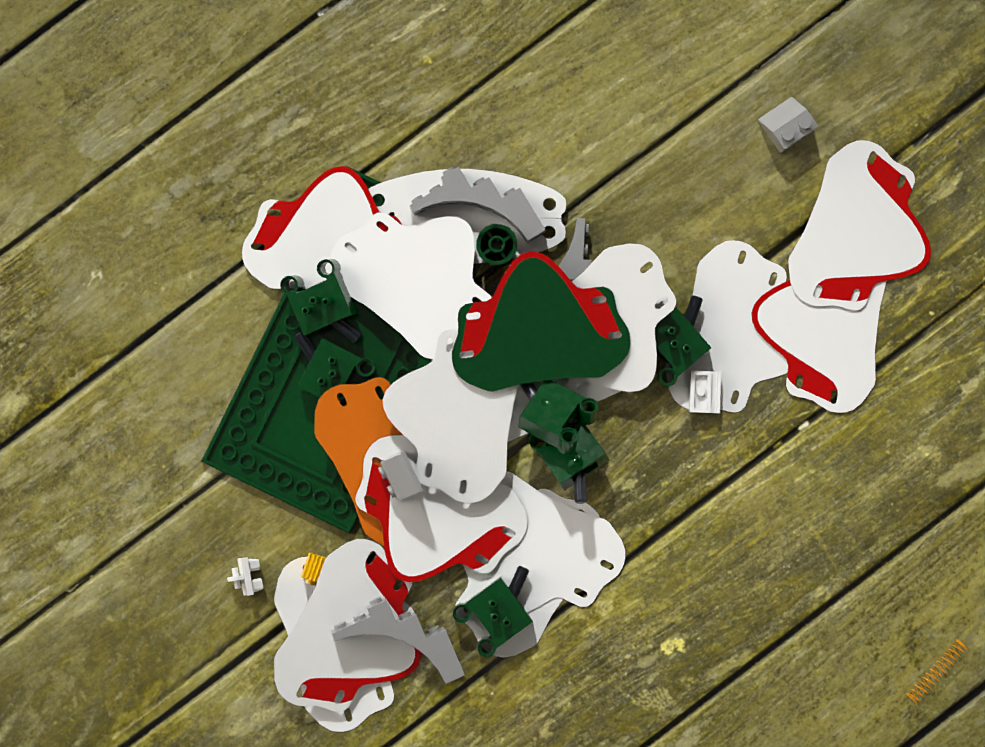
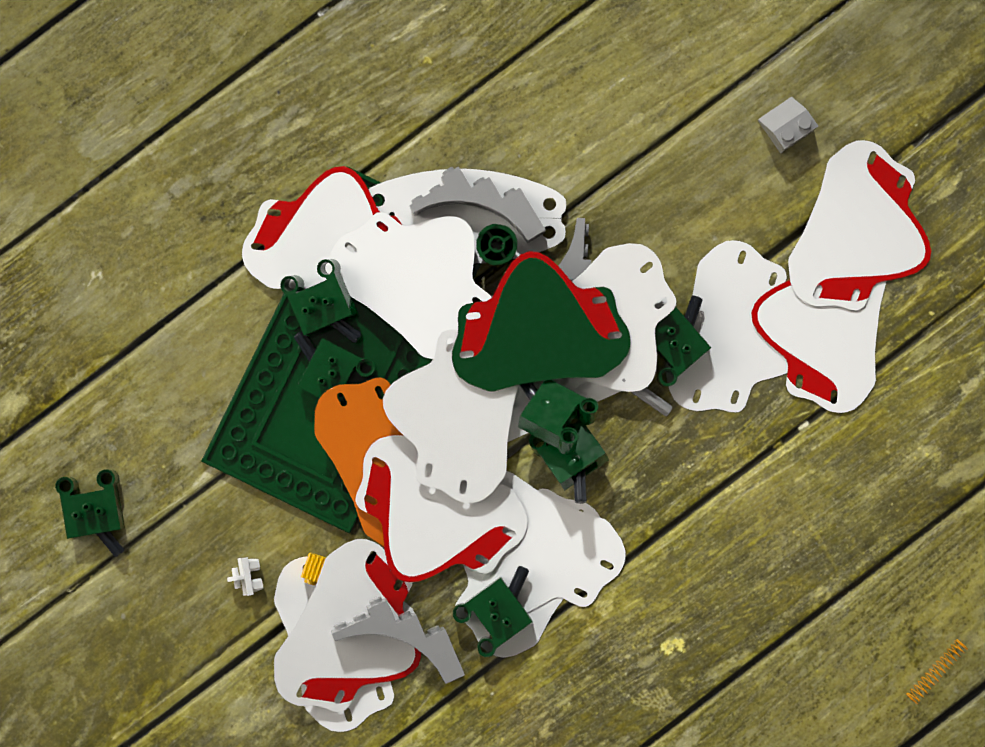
(93, 511): none -> dark green piece
(400, 476): light grey slope -> none
(653, 400): none -> light grey axle
(705, 392): white plate -> none

